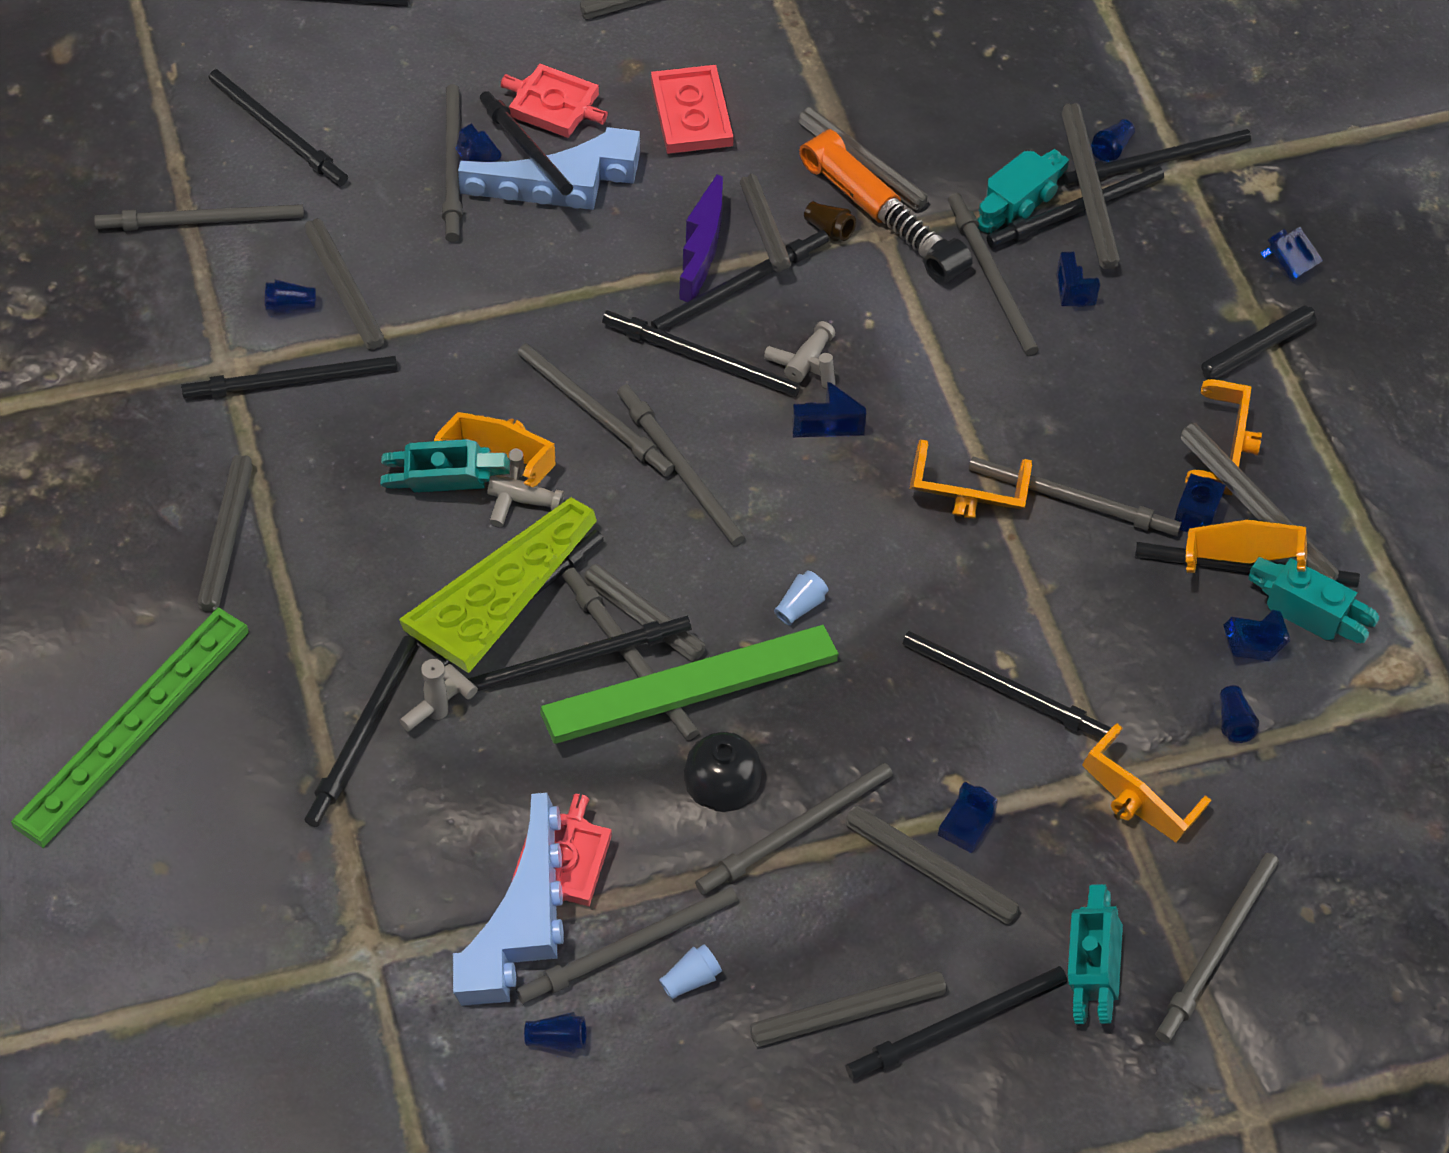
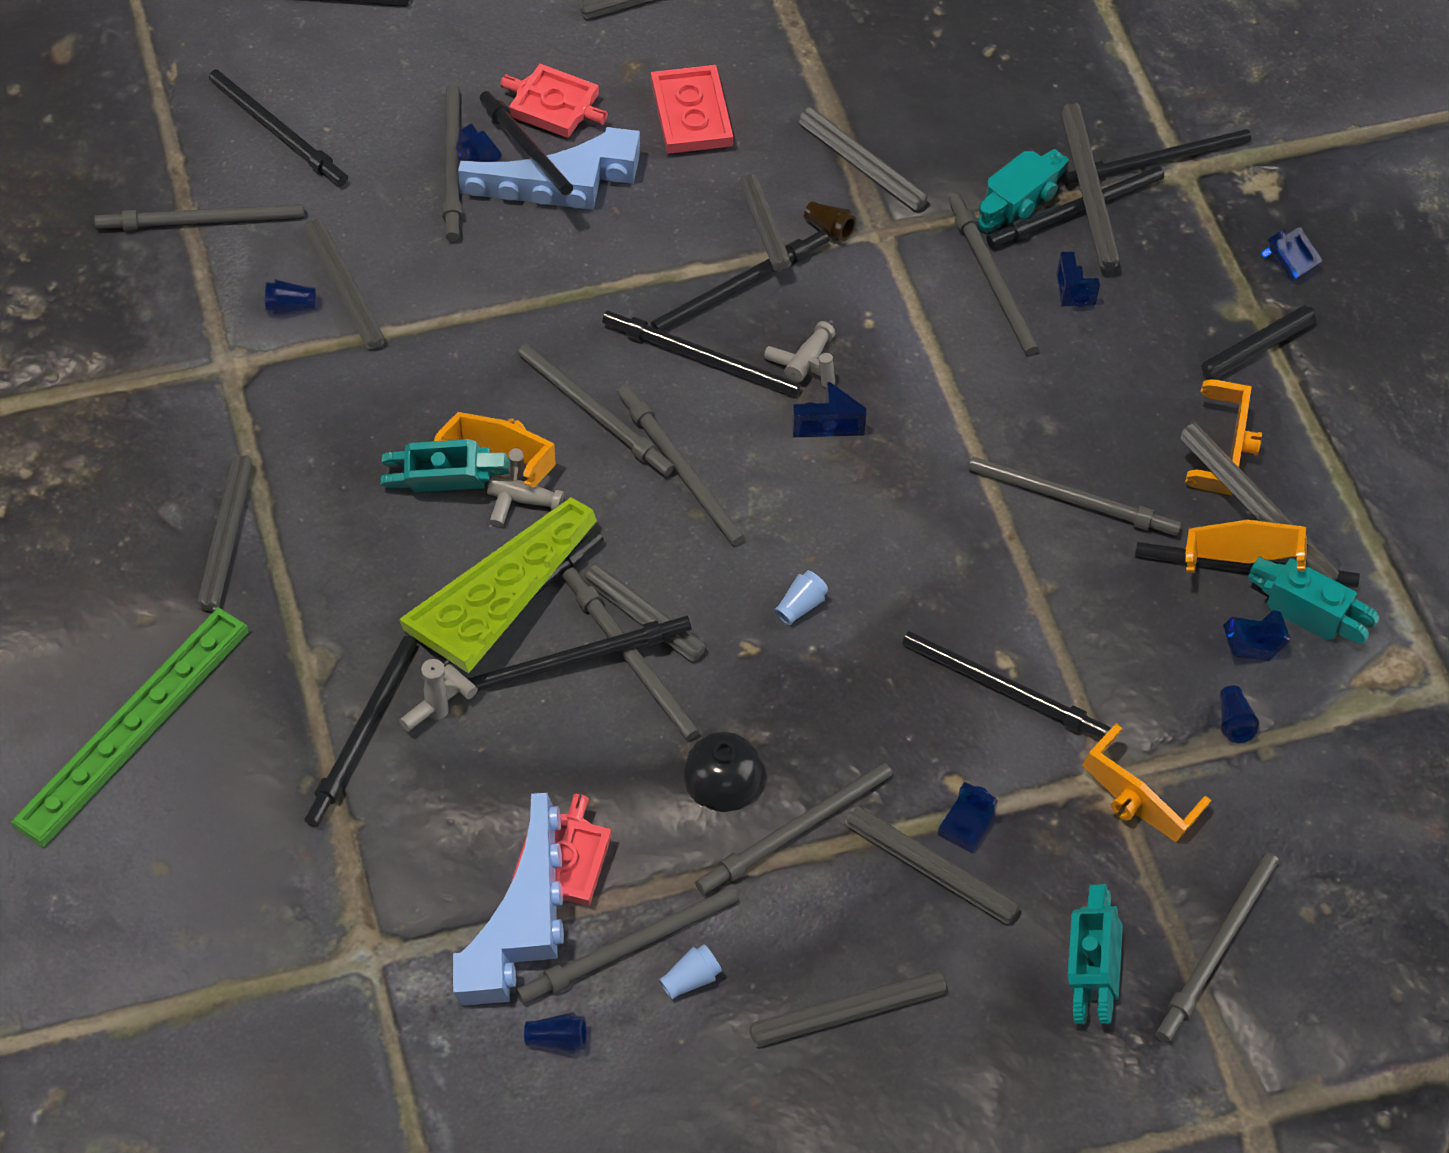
(219, 386): black bar -> none
(688, 684): bright green tile -> none
(701, 240): dark purple slope -> none
(829, 156): piece -> none
(888, 1053): black bar -> none
(967, 498): light orange piece -> none
(1111, 142): clear blue cone -> none
(1199, 502): clear blue brick -> none

